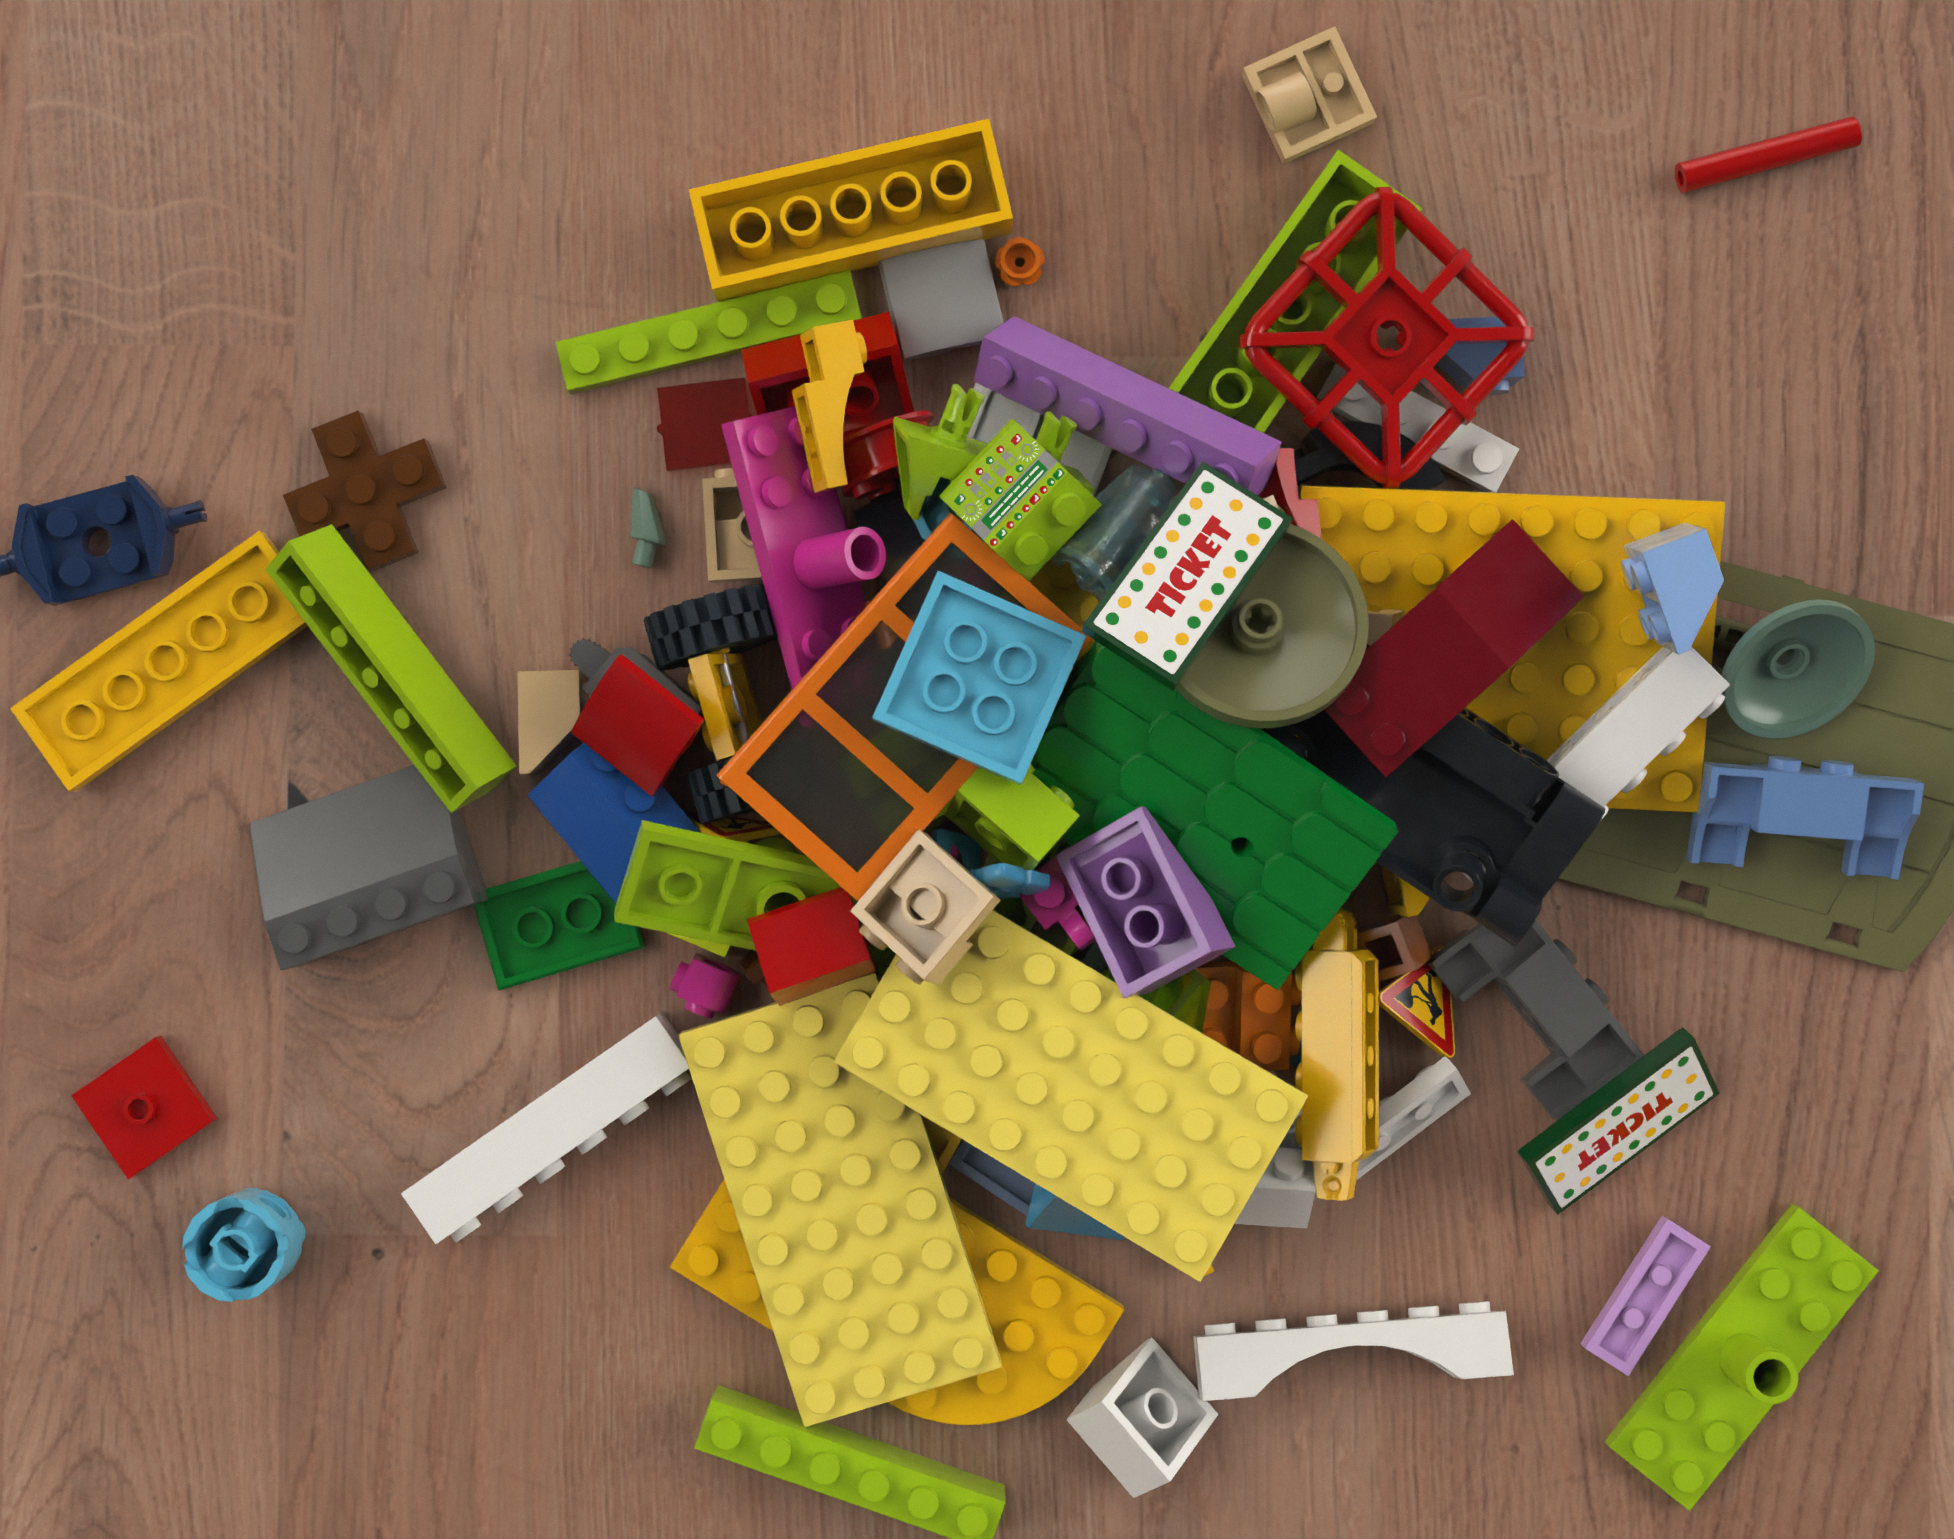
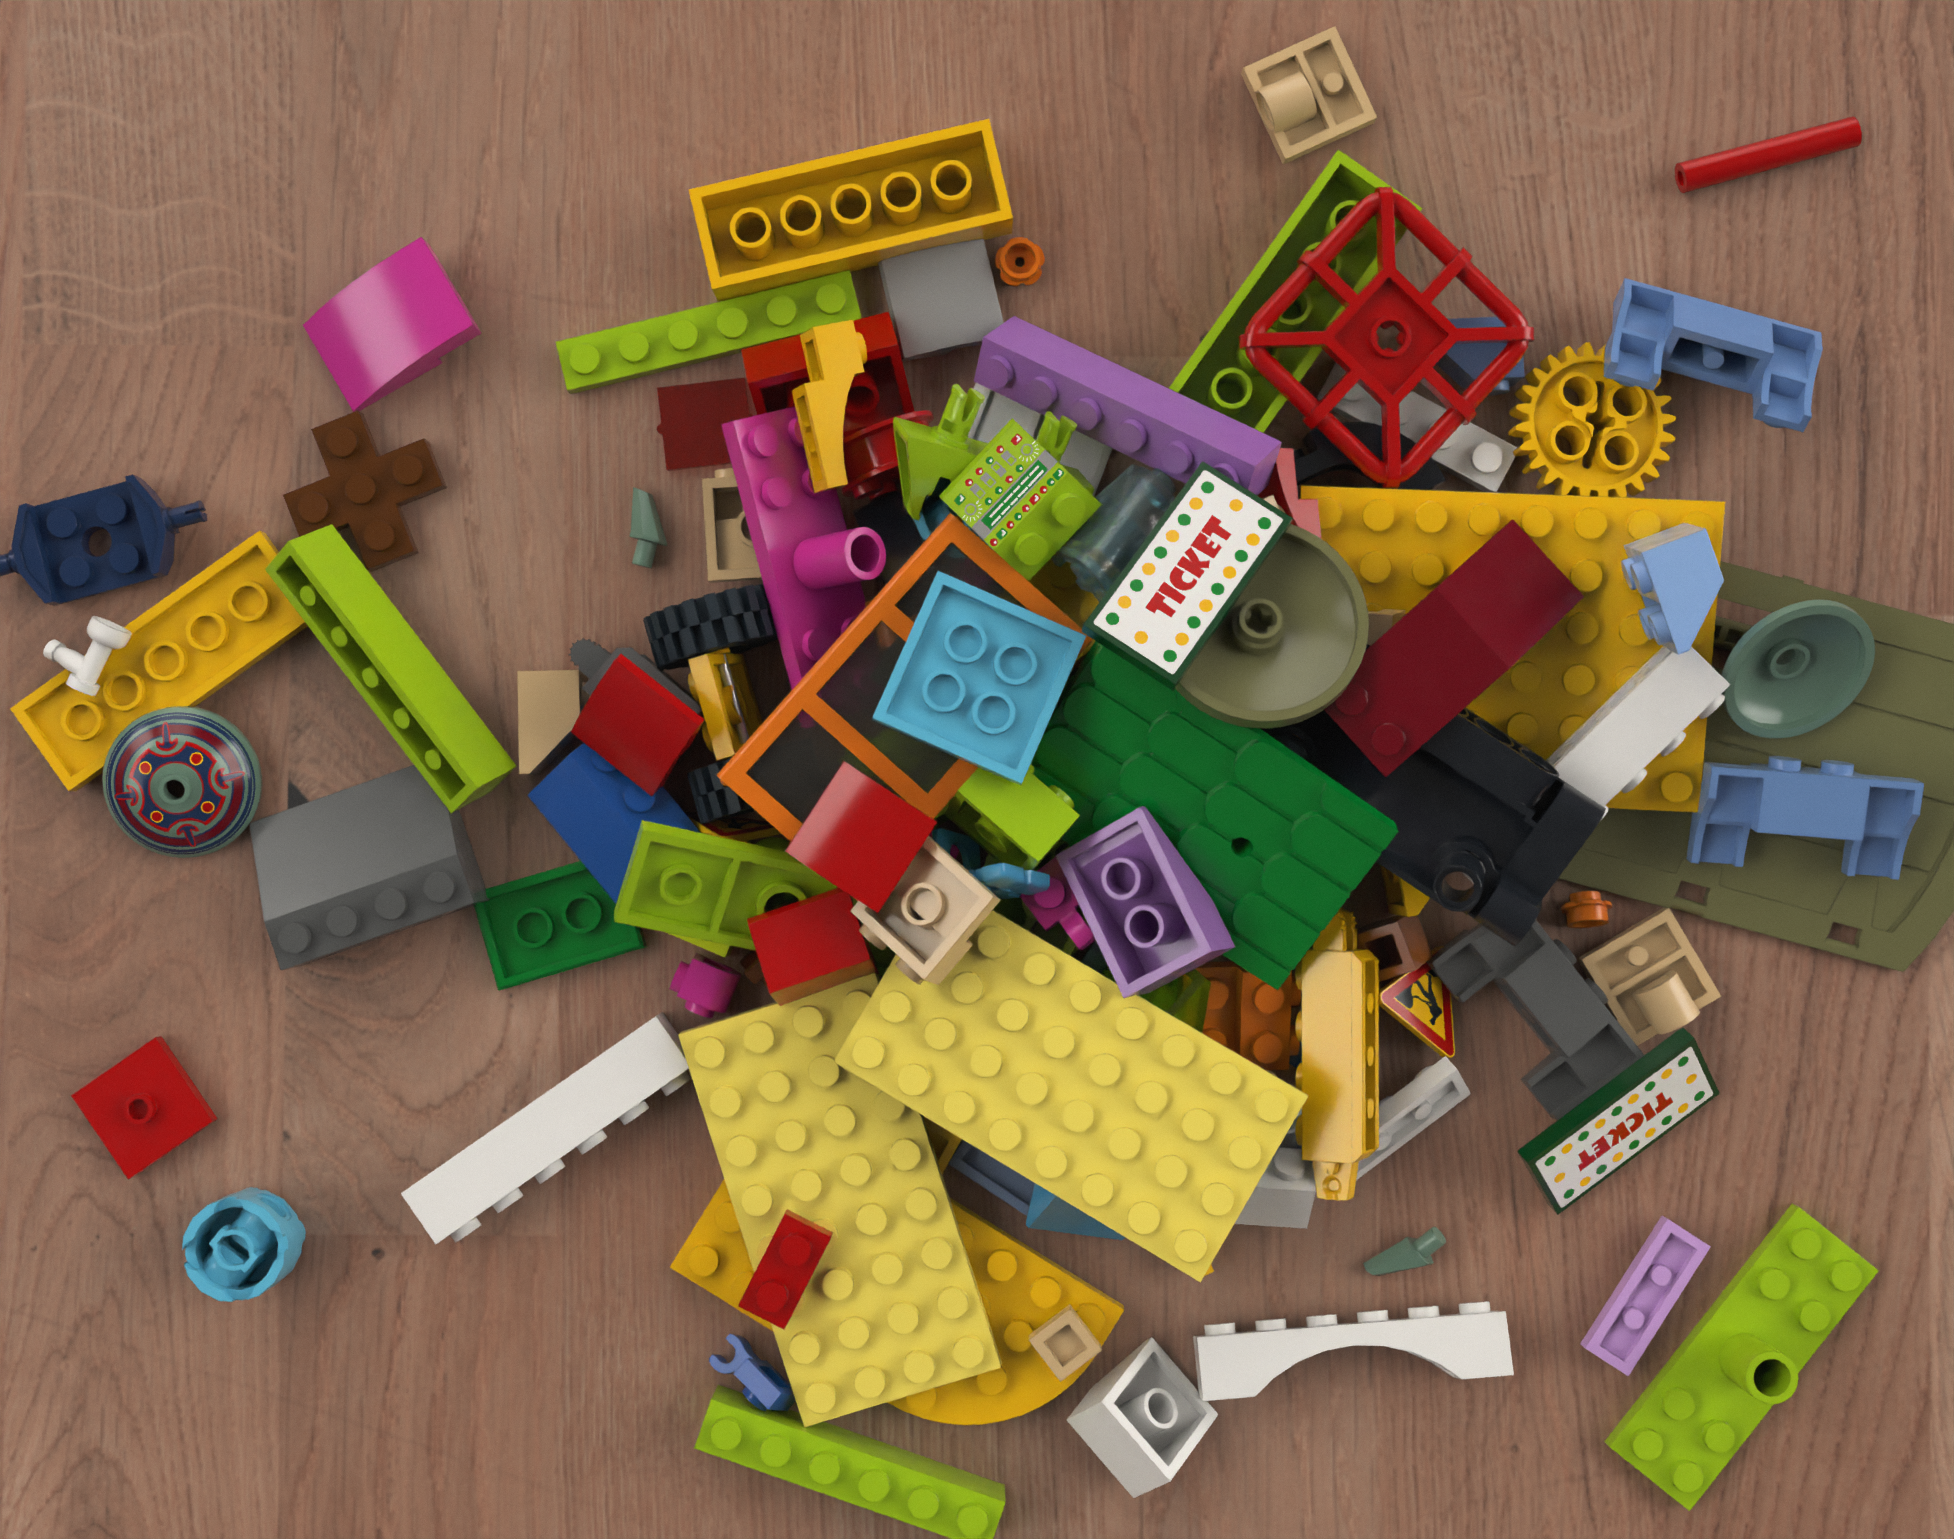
(87, 668): none -> white piece
(209, 760): none -> dish
(391, 325): none -> dark pink slope
(763, 1383): none -> blue plate
(785, 1269): none -> red plate
(860, 836): none -> red slope
(1065, 1342): none -> tan plate
(1407, 1254): none -> sand green bar
(1550, 414): none -> yellow gear
(1586, 910): none -> orange plate
(1650, 977): none -> tan plate
(1716, 345): none -> medium blue bracket

